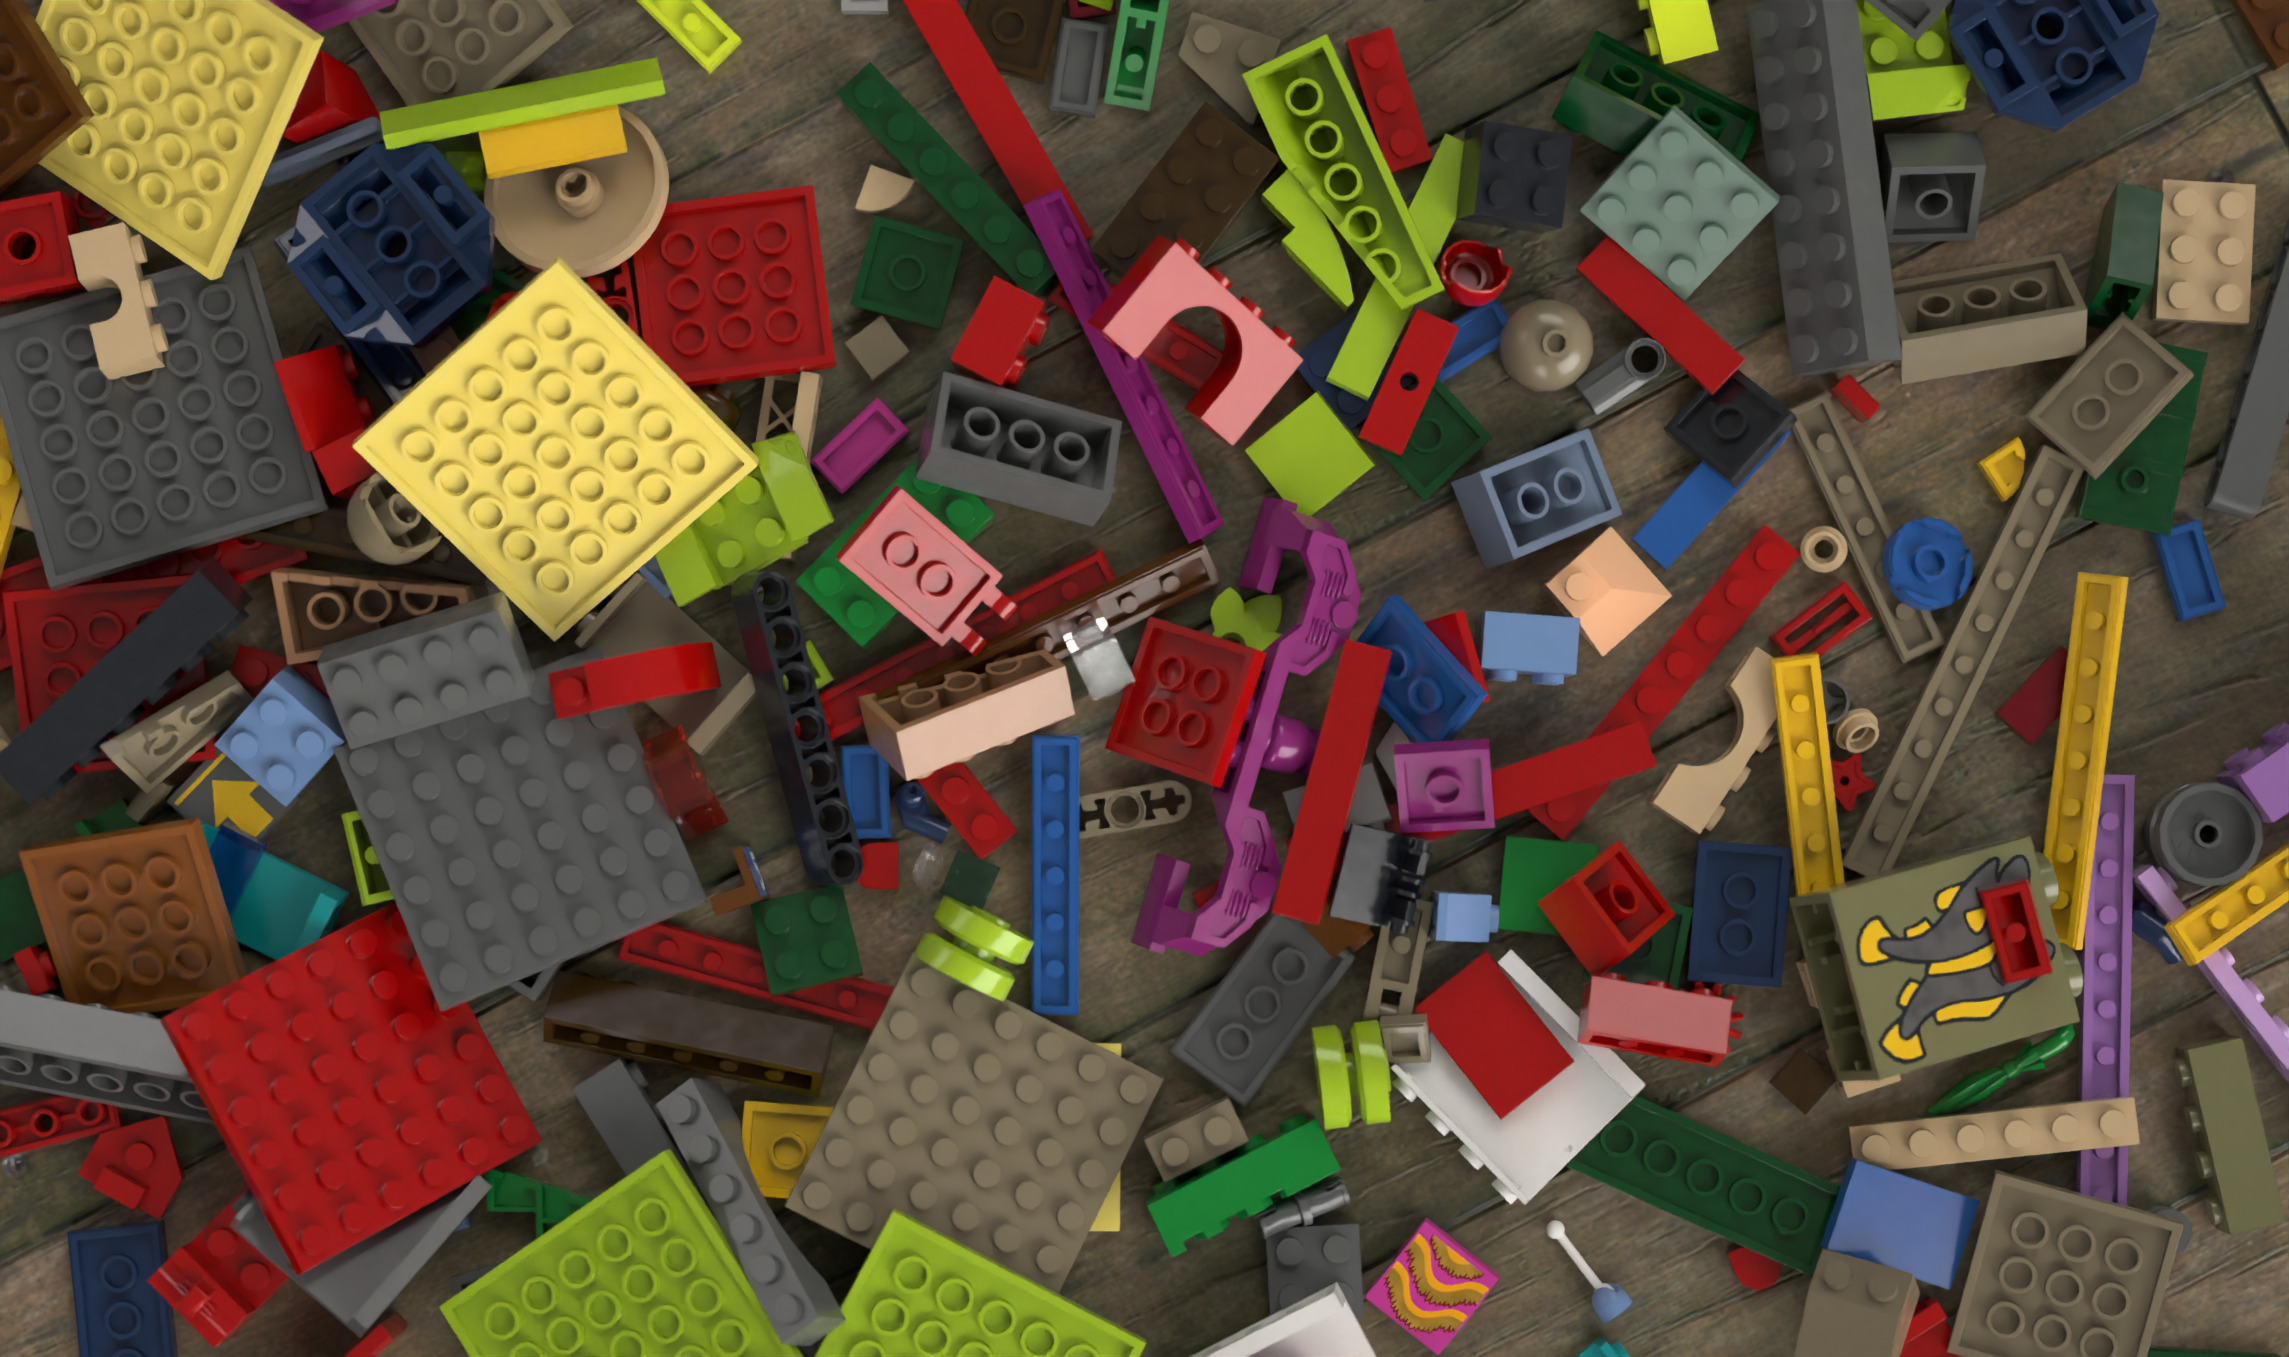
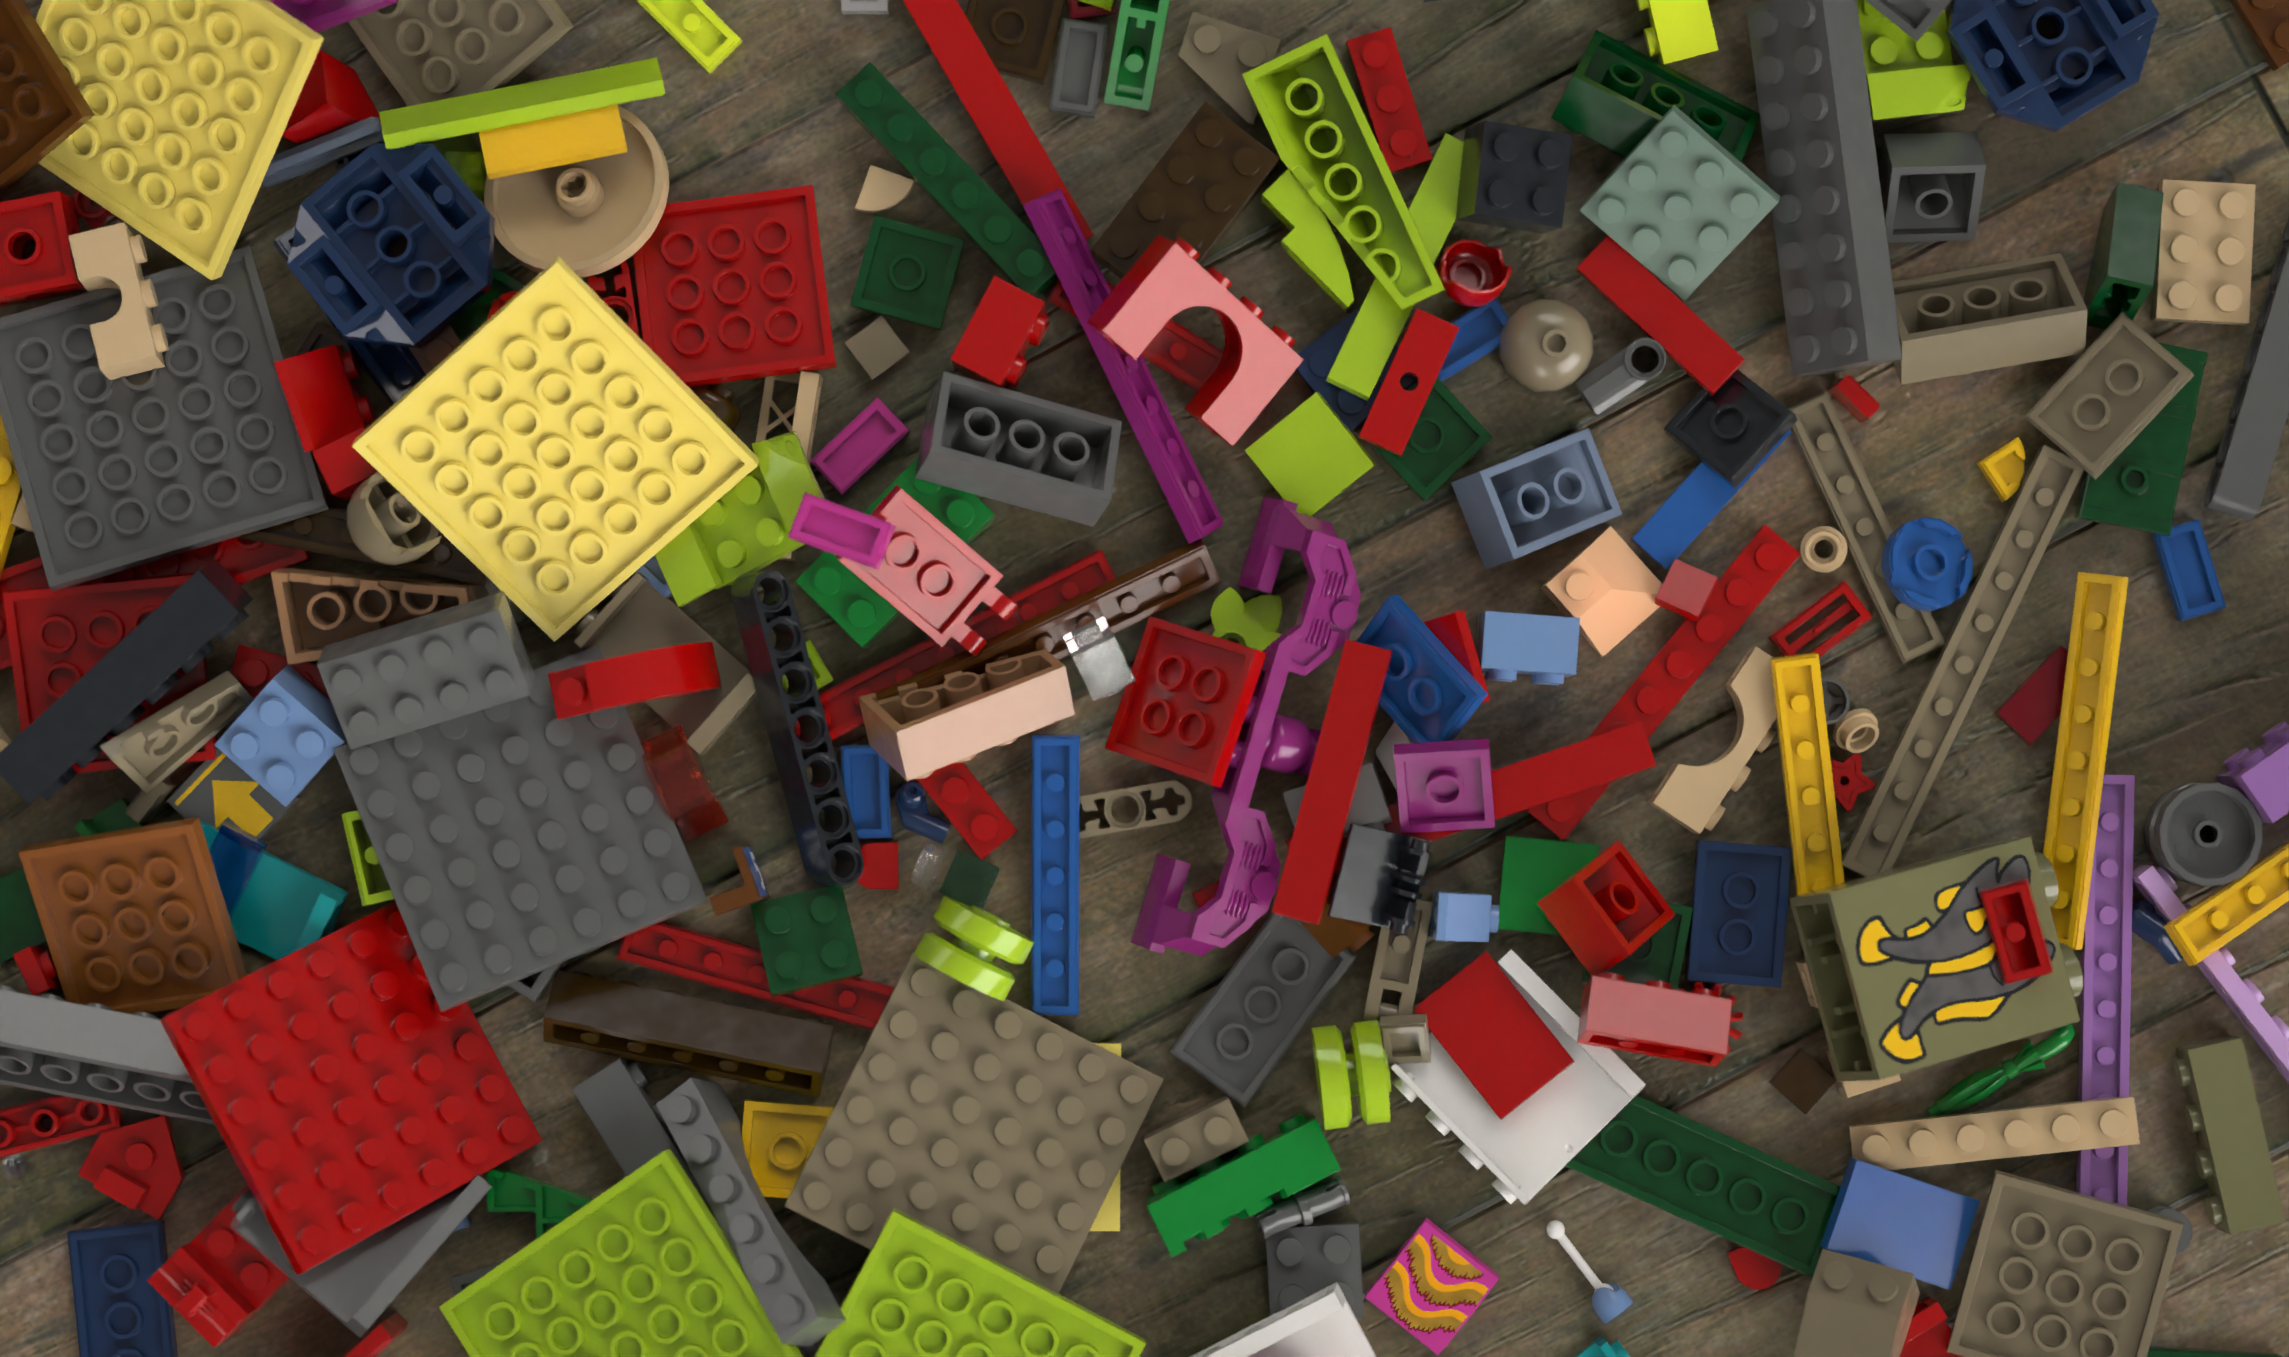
(841, 531): none -> dark pink tile
(1686, 590): none -> red tile

